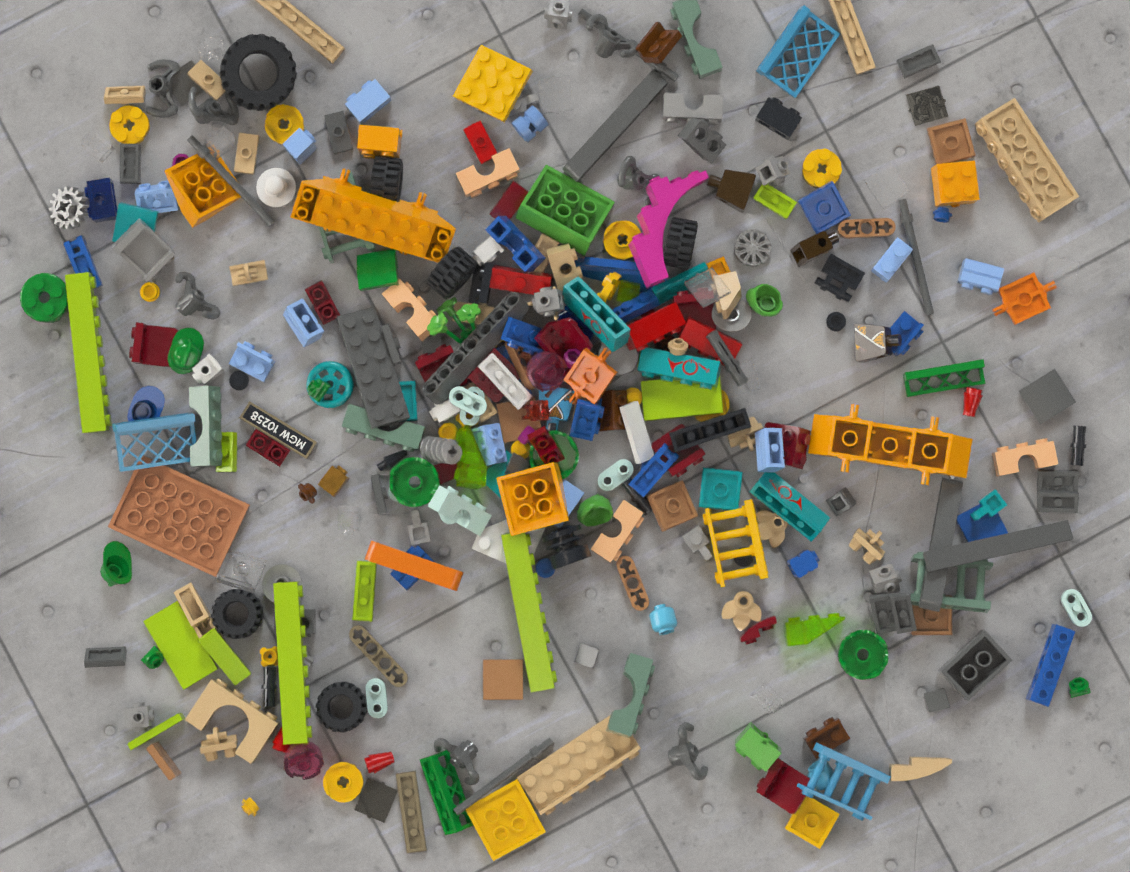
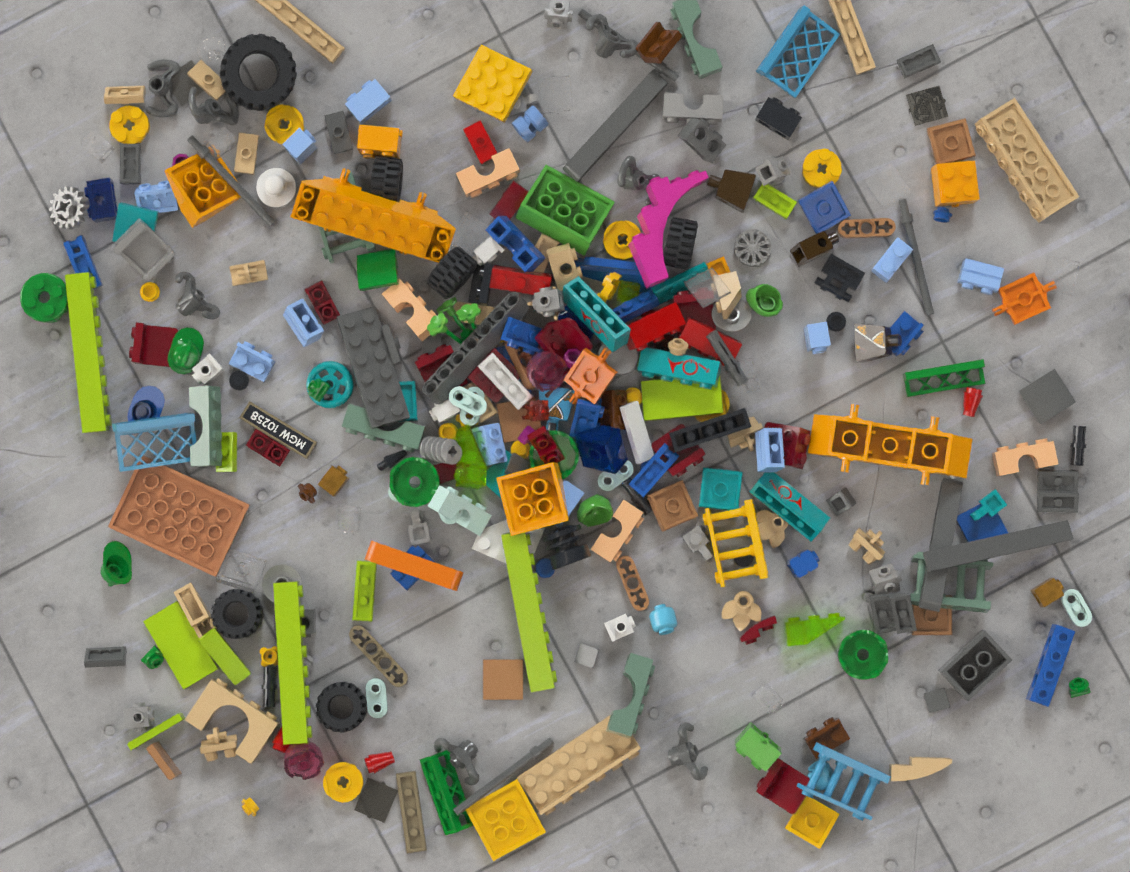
(379, 493): dark grey plate -> none
(602, 449): none -> clear blue slope
(614, 633): none -> white brick
(817, 337): none -> light blue brick
(1048, 592): none -> pearl gold brick

